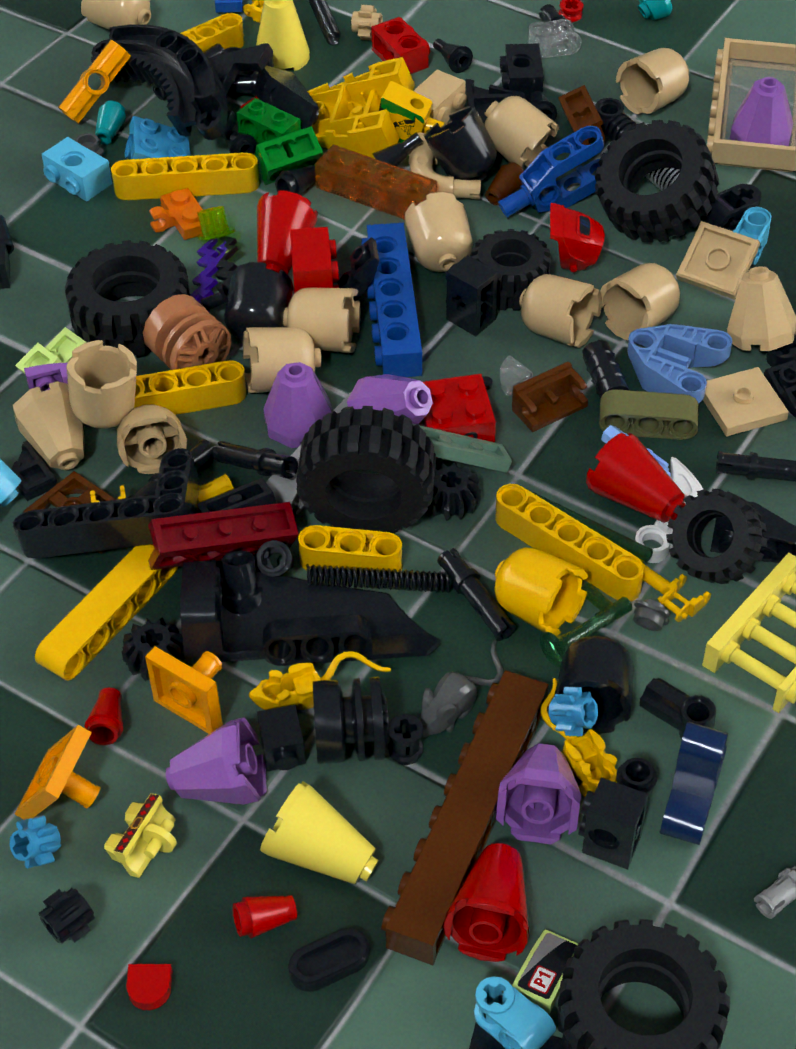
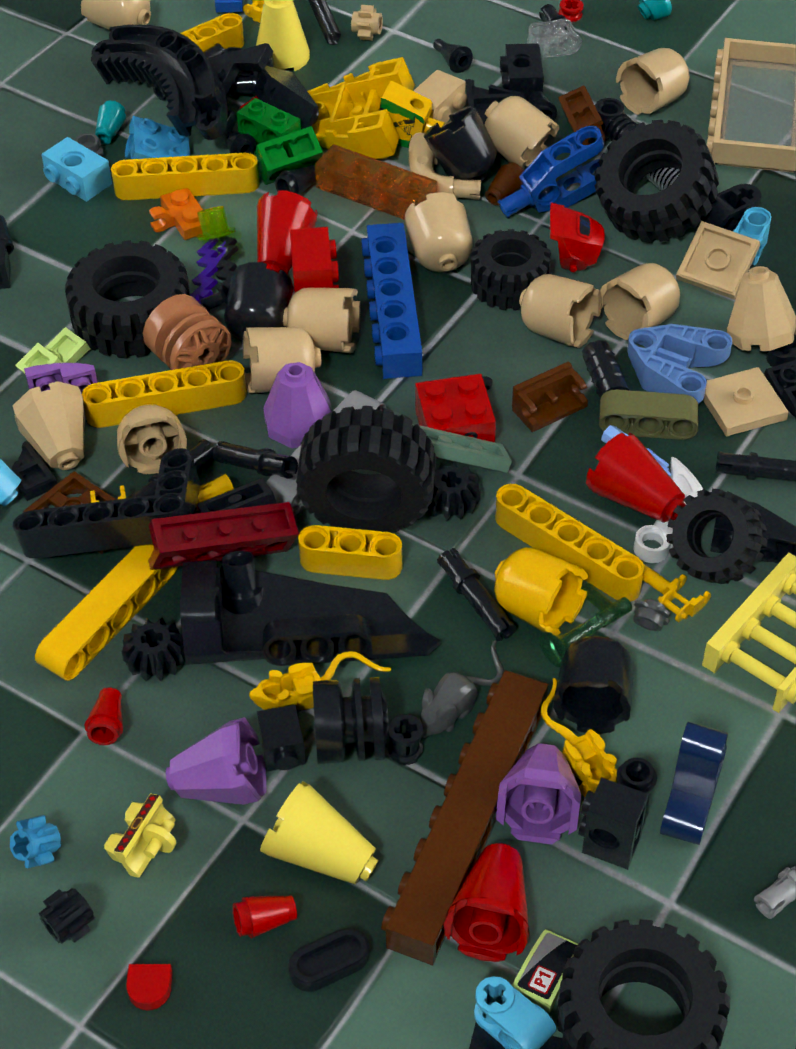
(57, 777): light orange tile -> none
(101, 383): tan cylinder -> none
(106, 67): light orange piece -> none
(187, 689): light orange tile -> none
(268, 555): black cone -> none
(363, 268): black slope -> none
(372, 574): black piece -> none
(394, 393): medium lavender cone -> none
(397, 40): red brick -> none
(398, 152): black cone -> none
(471, 295): black brick -> none
(513, 373): clear tile -> none
(573, 711): dark azure gear -> none
(641, 551): clear green piece -> none
(676, 706): black piece -> none
(764, 115): medium lavender cone -> none

